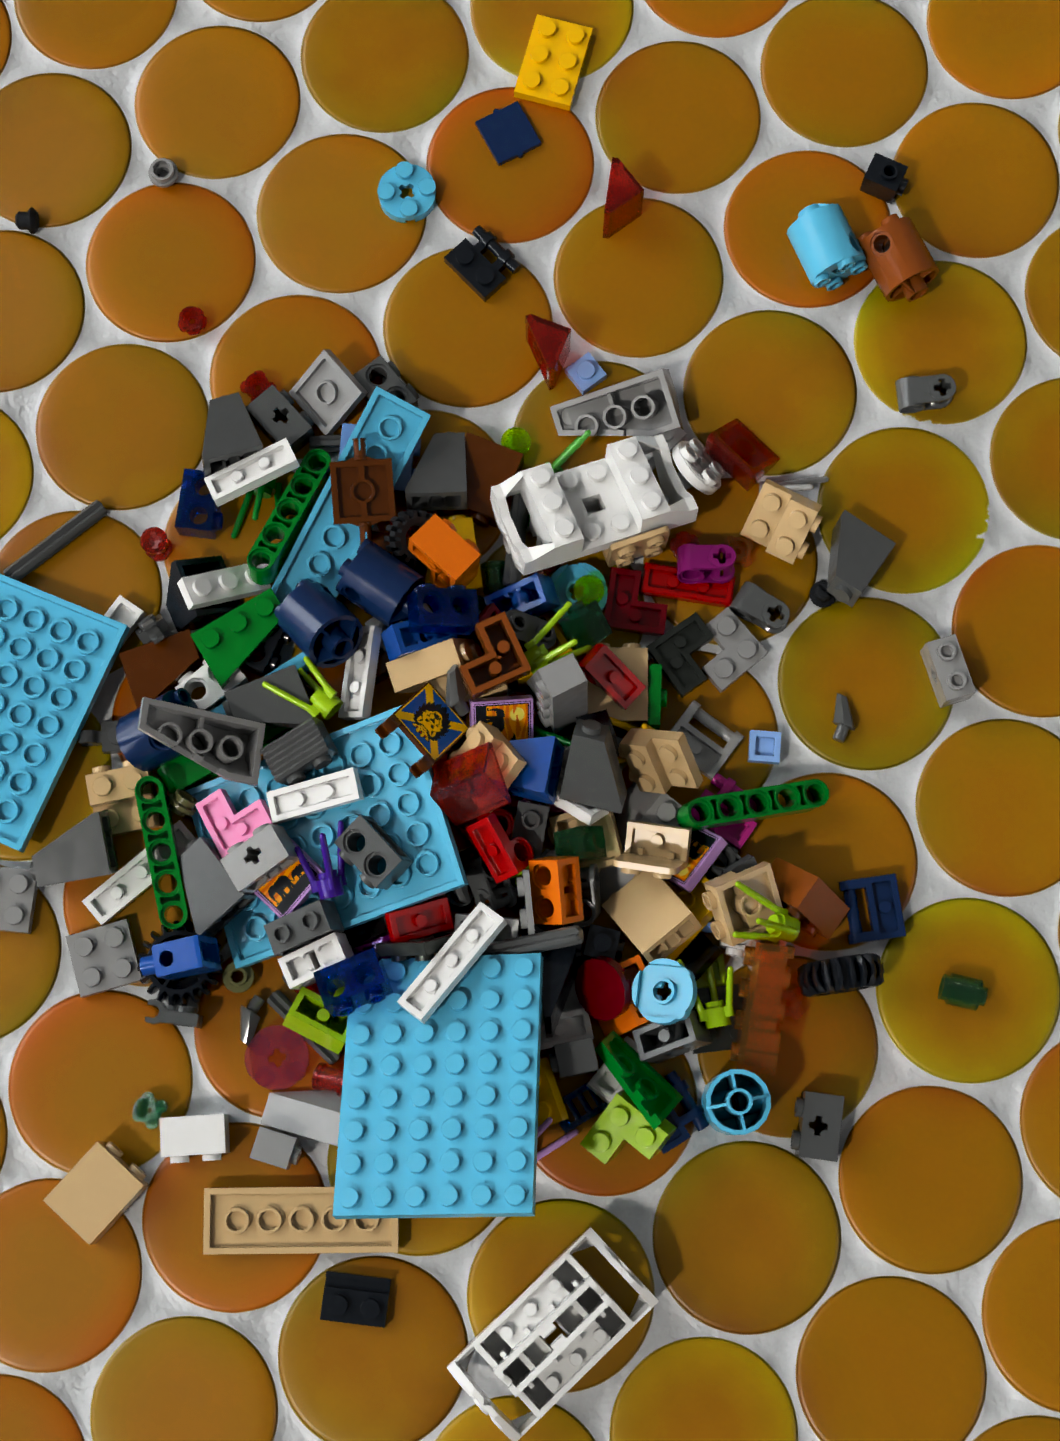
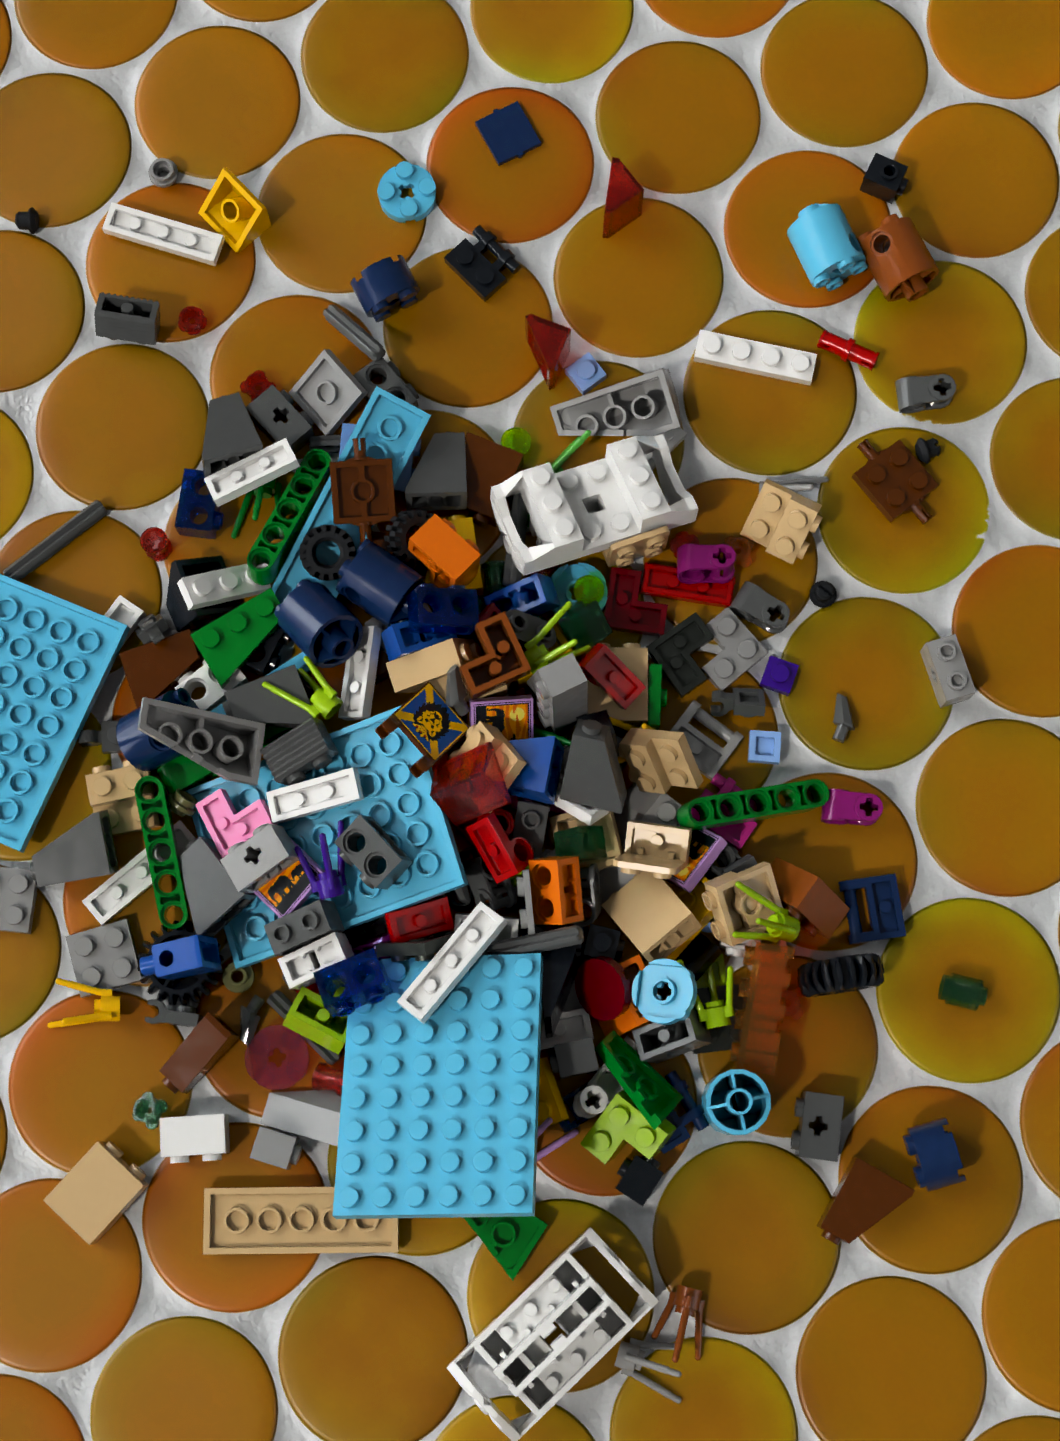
(104, 1009): none -> yellow plant
(127, 318): none -> dark grey brick
(163, 234): none -> white plate
(198, 1053): none -> reddish brown slope
(234, 211): none -> yellow slope
(309, 546): none -> black tyre
(354, 332): none -> dark grey axle
(355, 1299): black plate -> none
(386, 287): none -> dark blue brick
(508, 1238): none -> green wing
(553, 62): yellow plate -> none
(600, 1099): none -> white bush
(631, 1358): none -> light grey plant
(638, 1178): none -> black brick
(686, 1302): none -> dark orange plant
(697, 466): white tile -> none
(740, 453): clear red slope -> none
(742, 701): none -> dark grey plate
(755, 357): none -> white plate
(779, 675): none -> dark purple plate
(845, 808): none -> magenta piece
(848, 350): none -> red pin
(854, 557): dark grey slope -> none
(860, 1202): none -> reddish brown slope
(895, 481): none -> reddish brown plate
(927, 449): none -> black piece
(935, 1155): none -> dark blue brick

